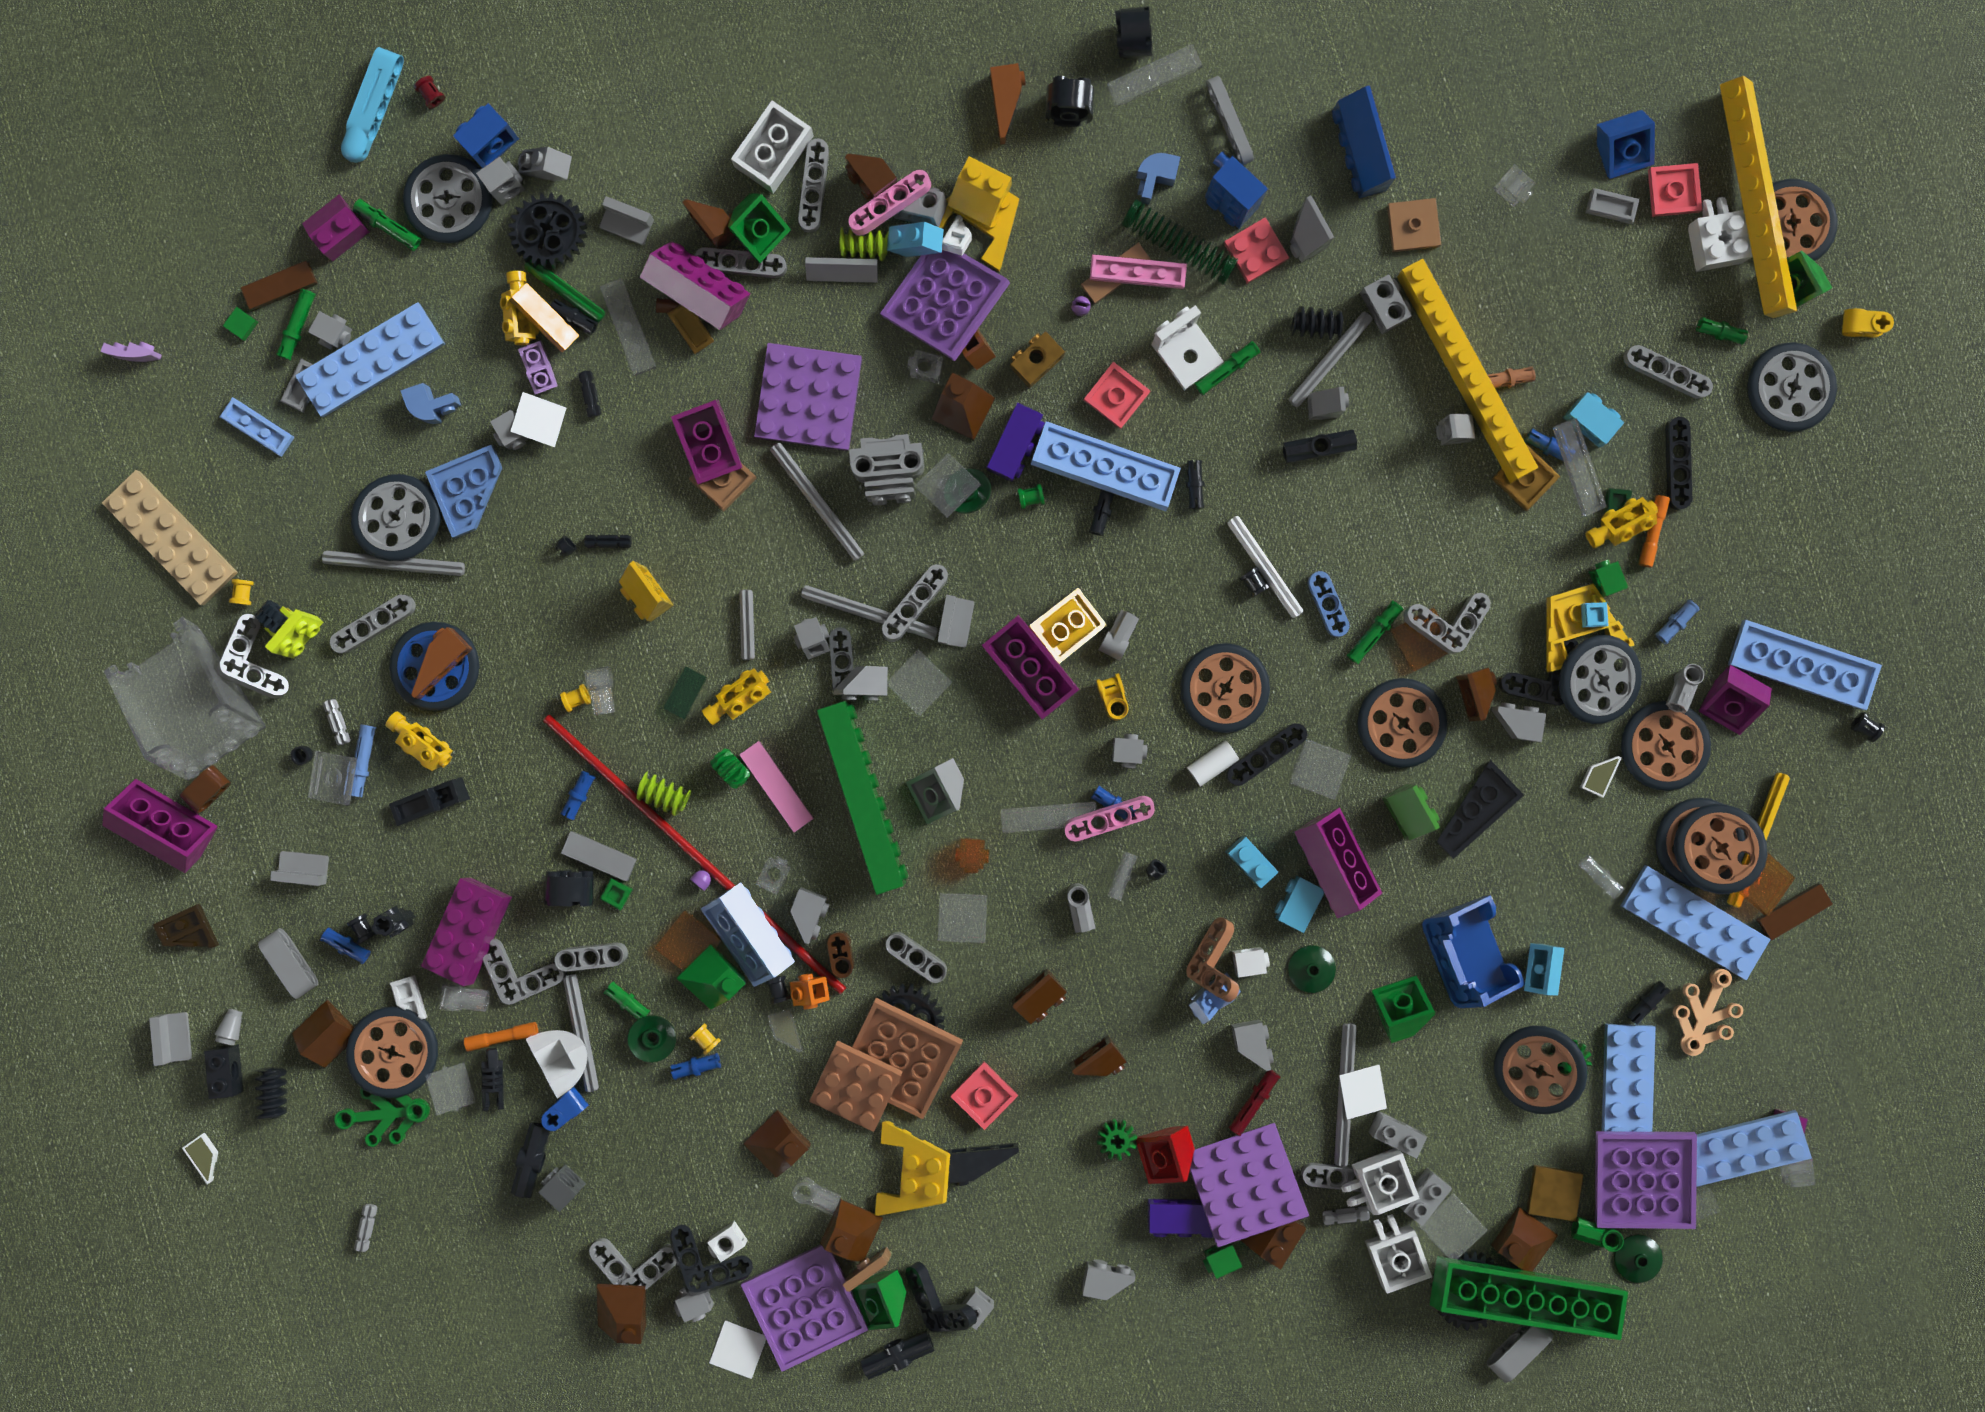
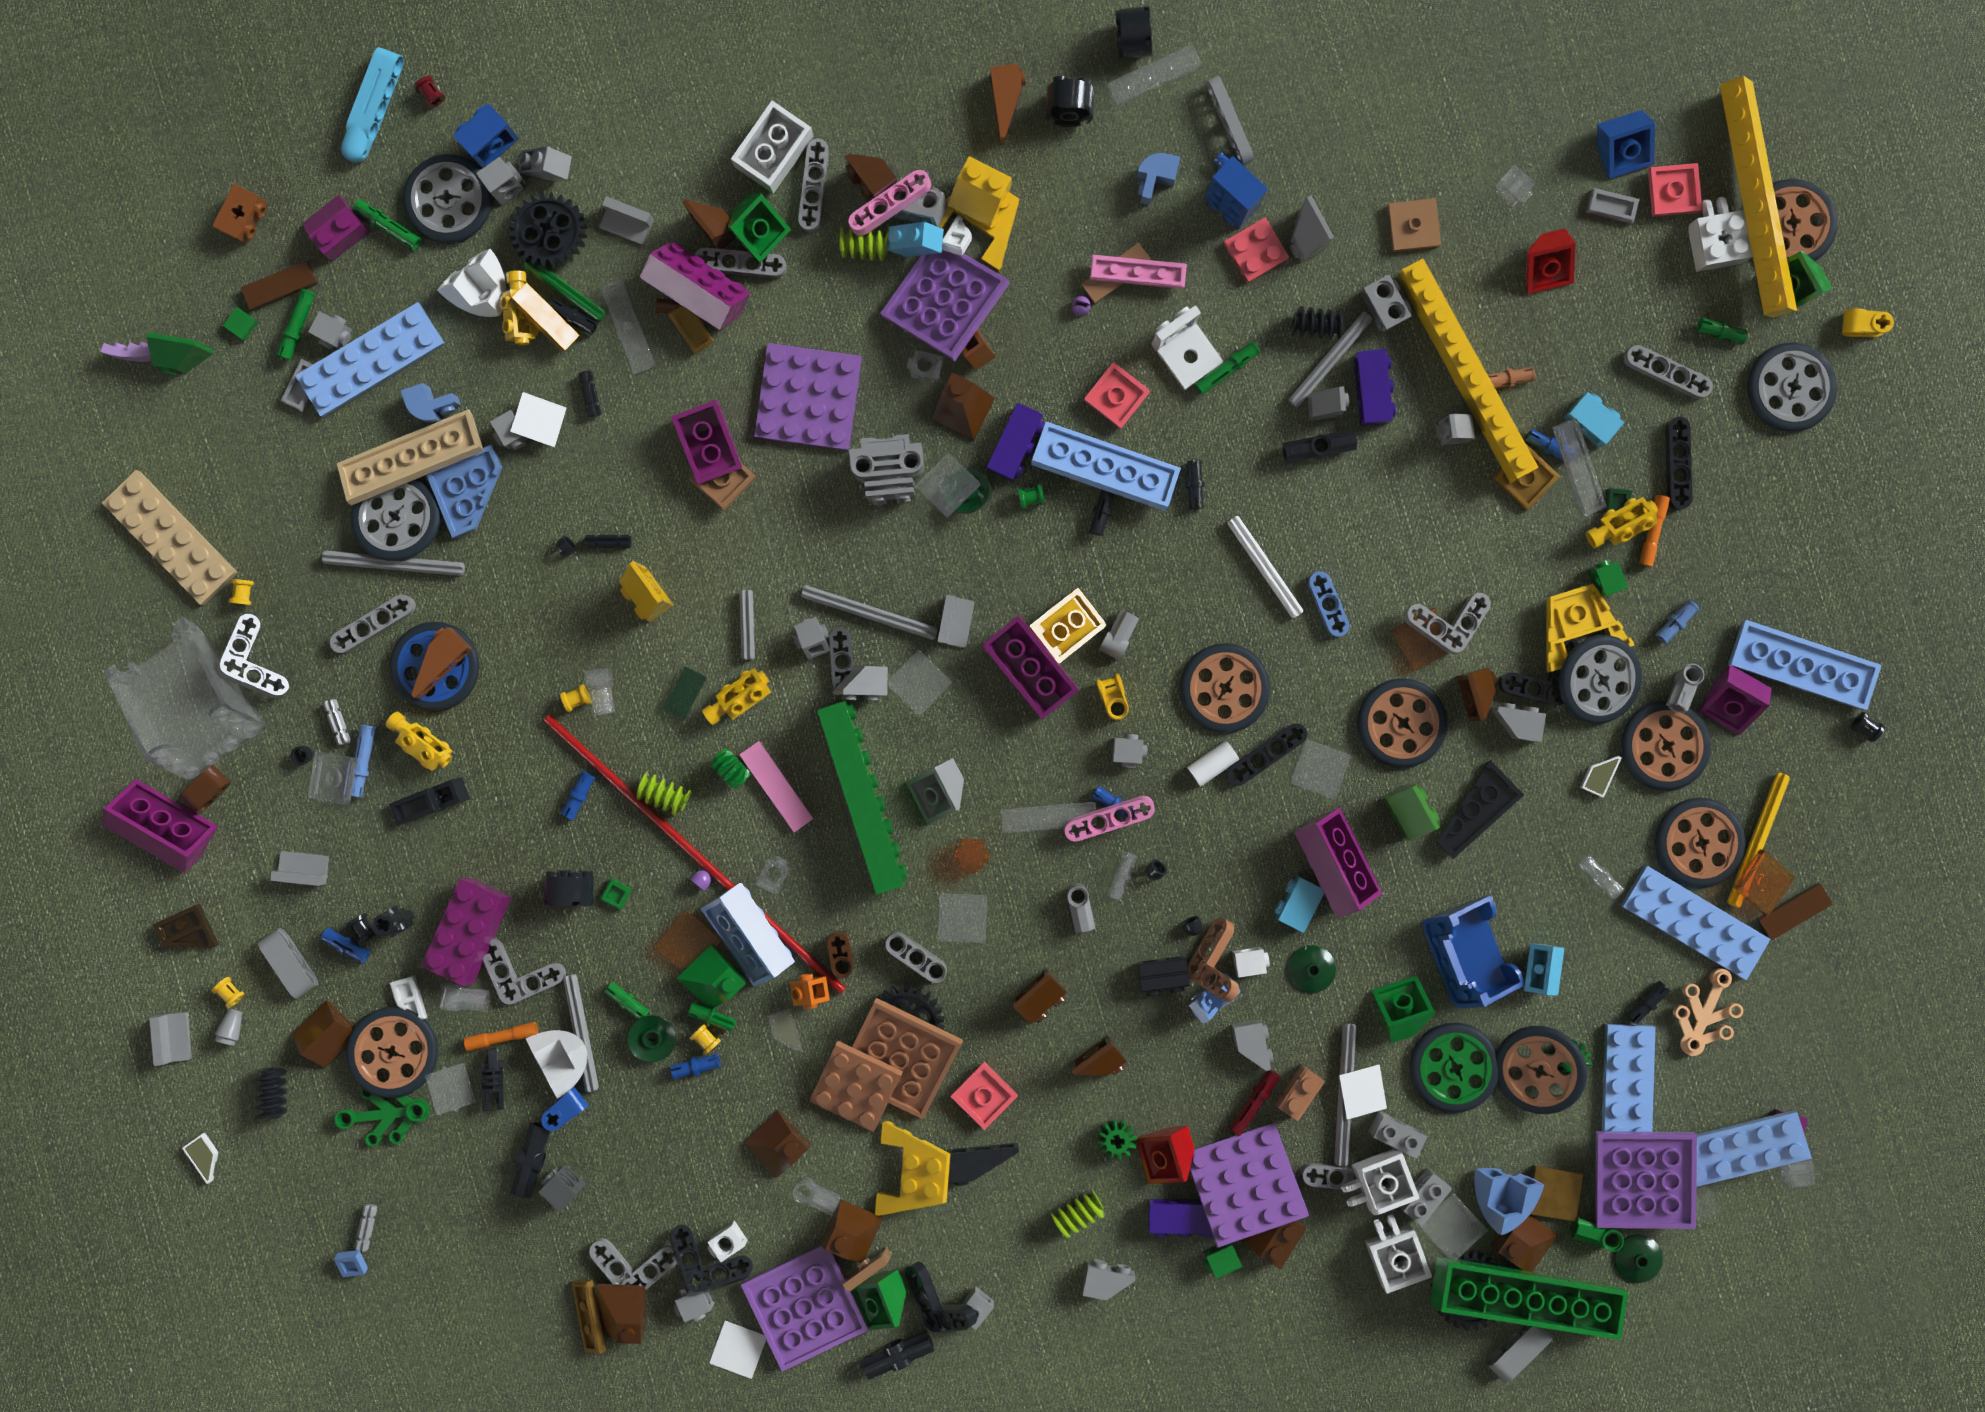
(176, 353): none -> green slope
(223, 1071): black brick -> none
(228, 992): none -> yellow bush
(240, 202): none -> dark orange brick
(257, 427): light blue tile -> none
(288, 628): neon yellow plate -> none
(350, 1263): none -> medium blue plate
(409, 457): none -> tan plate
(477, 286): none -> white brick
(538, 367): lavender slope -> none
(580, 960): light grey beam -> none
(588, 1316): none -> pearl gold tile
(599, 856): light grey tile -> none
(712, 1017): none -> green axle
(778, 989): black bush -> none
(807, 911): light grey slope -> none
(817, 501): light grey axle -> none
(841, 270): light grey tile -> none
(912, 601): light grey beam -> none
(1030, 372): pearl gold brick -> none
(1079, 1214): none -> lime piece
(1133, 215): dark green piece -> none
(1163, 974): none -> black brick
(1192, 925): none -> black hinge
(1250, 584): black bush -> none
(1251, 861): medium azure brick -> none
(1299, 1092): none -> nougat brick
(1345, 1215): light grey axle -> none
(1363, 143): blue slope -> none
(1372, 635): green pin -> none
(1374, 387): none -> dark purple brick
(1472, 1041): none -> wedge
(1505, 1198): none -> medium blue brick
(1551, 261): none -> red slope
(1594, 615): medium azure tile -> none
(1709, 879): wedge -> none

